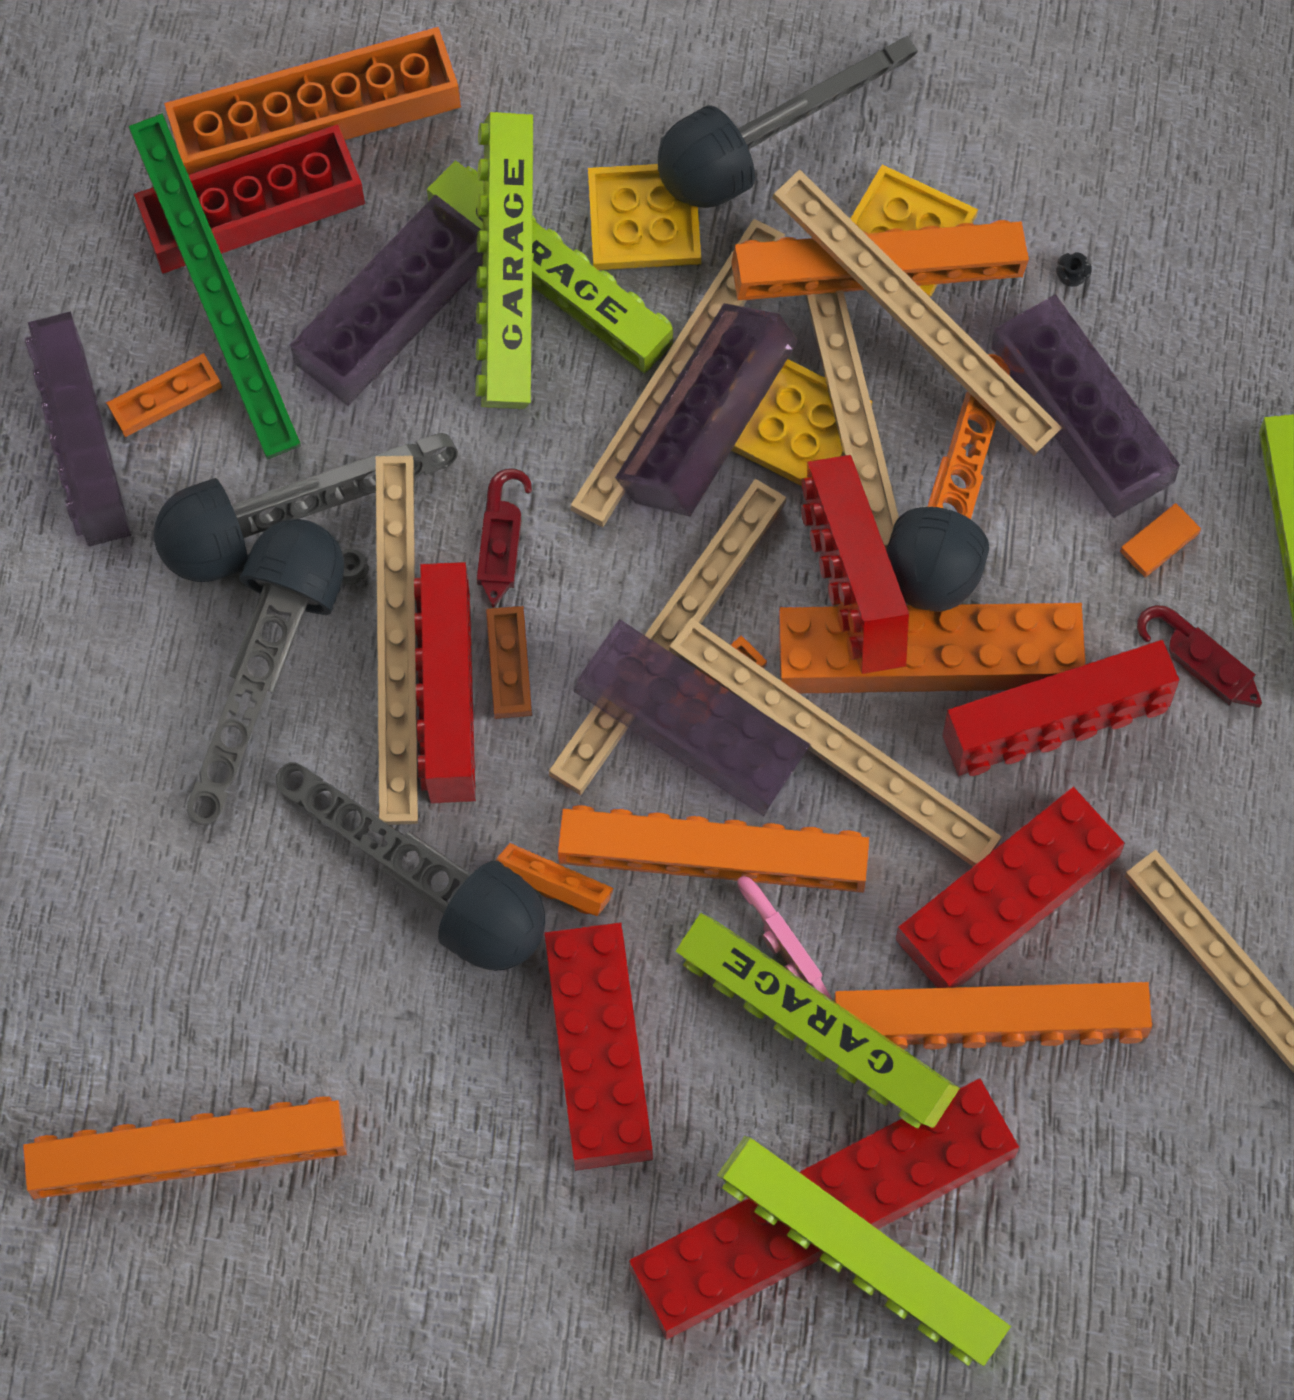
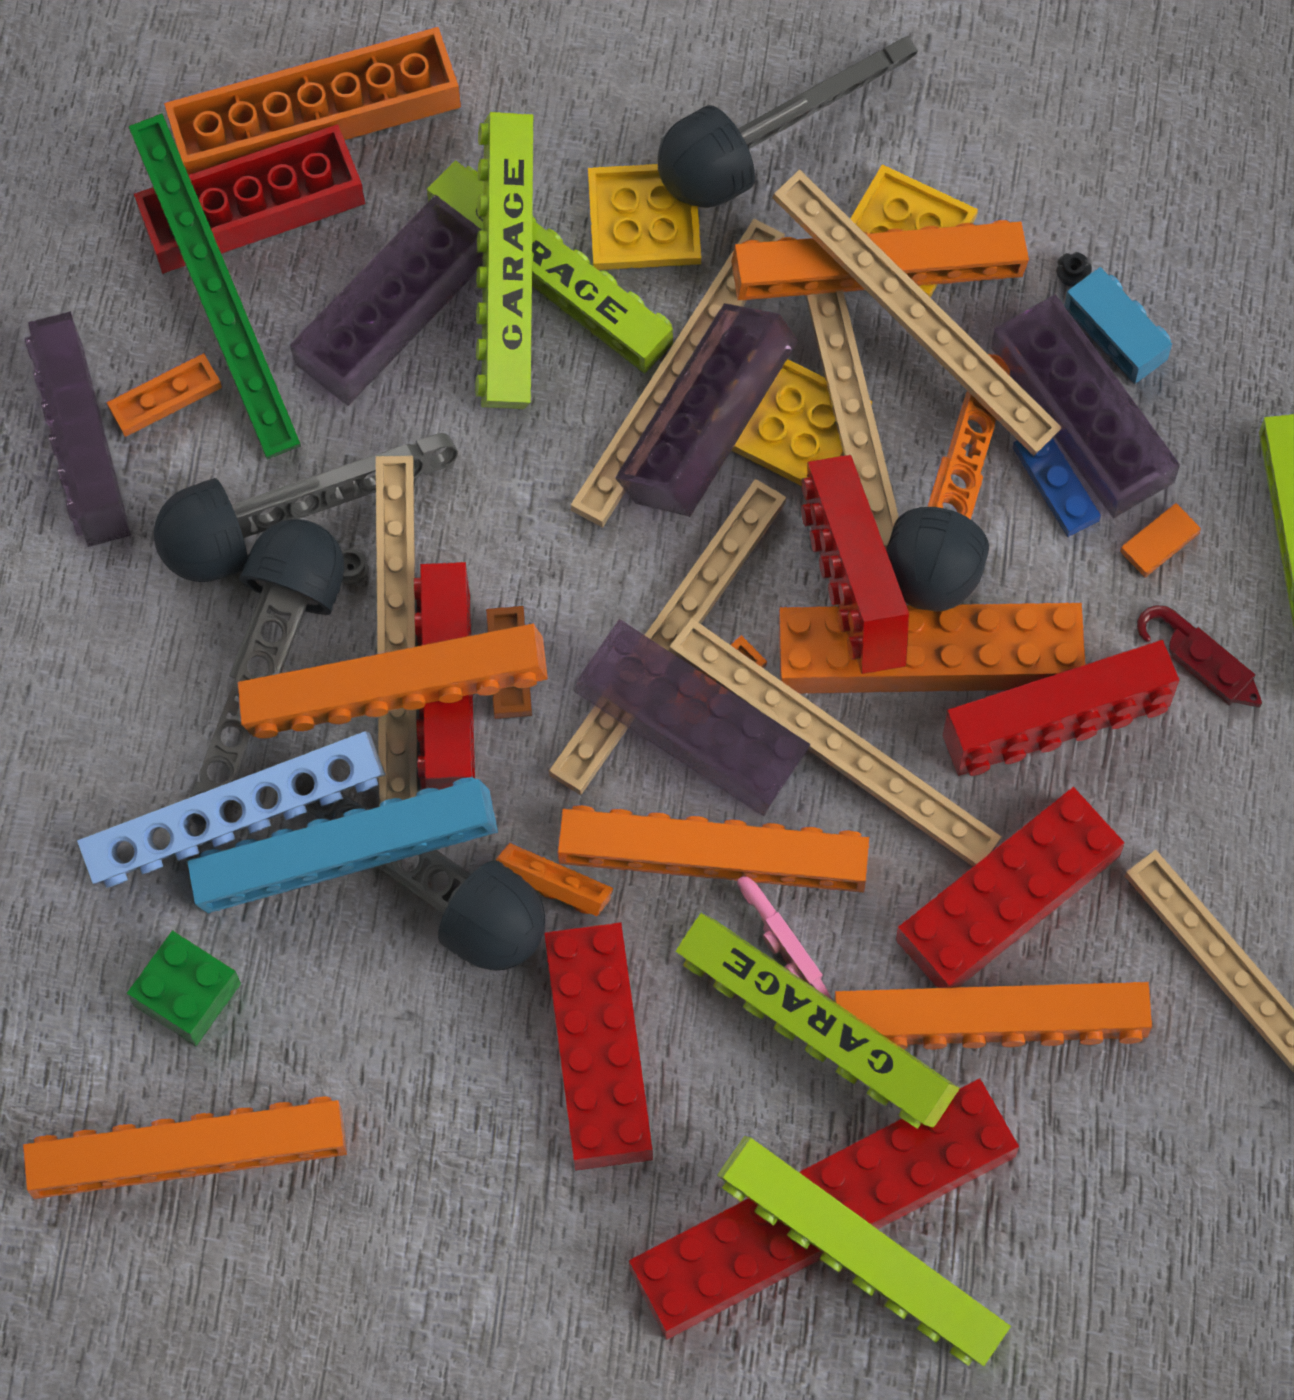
(101, 848): none -> light blue brick
(184, 988): none -> green brick
(342, 845): none -> dark azure brick
(393, 681): none -> orange brick
(500, 537): dark red plate -> none
(1059, 487): none -> blue plate
(1118, 324): none -> dark azure brick

